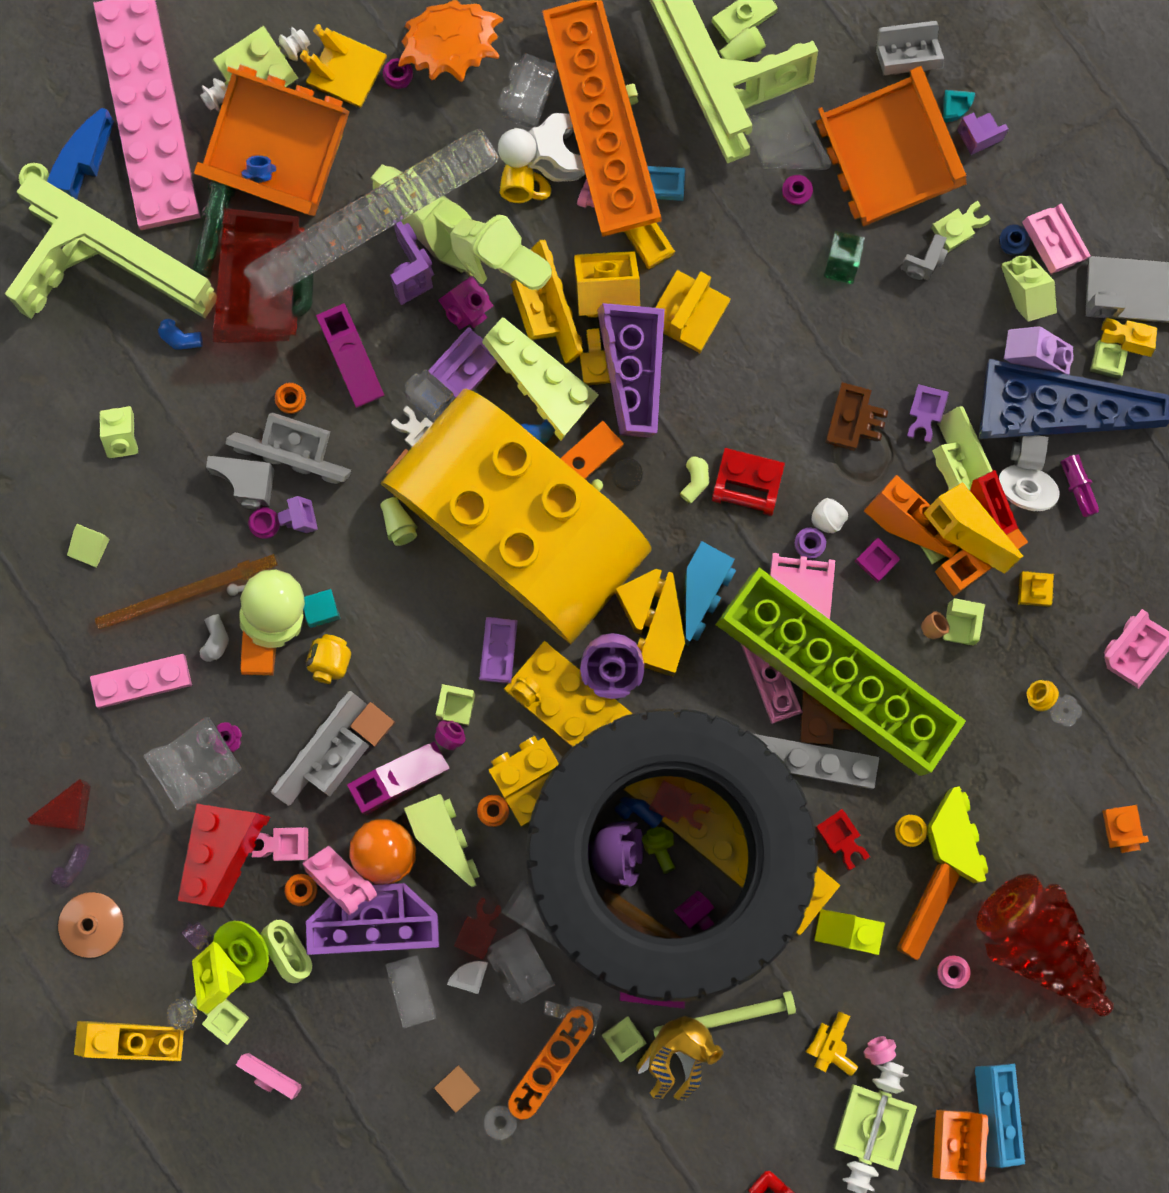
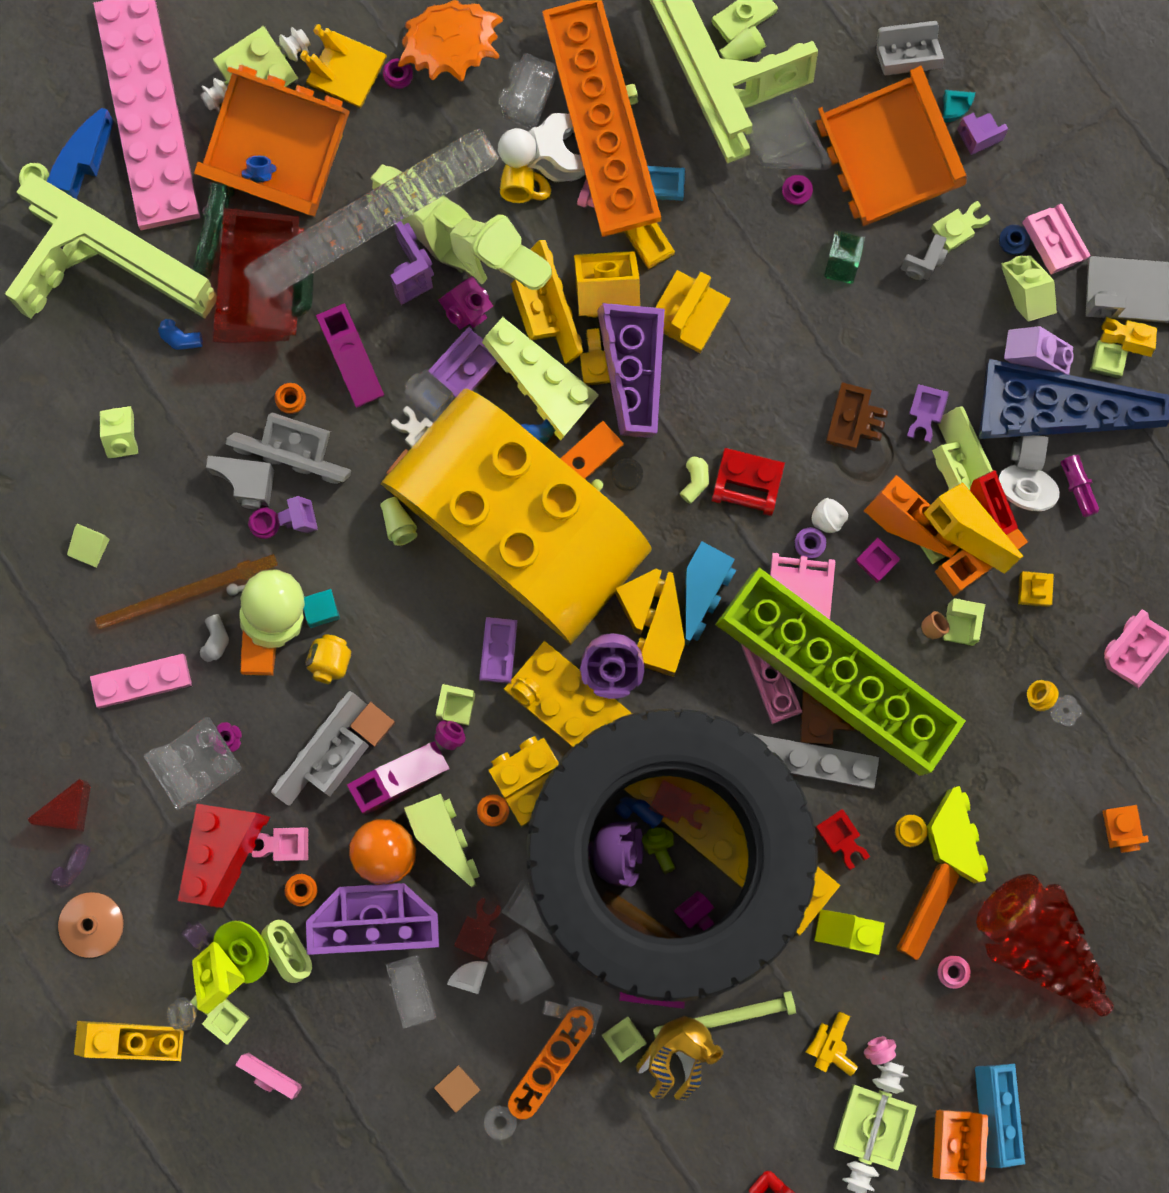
(339, 880): bright pink plate -> none

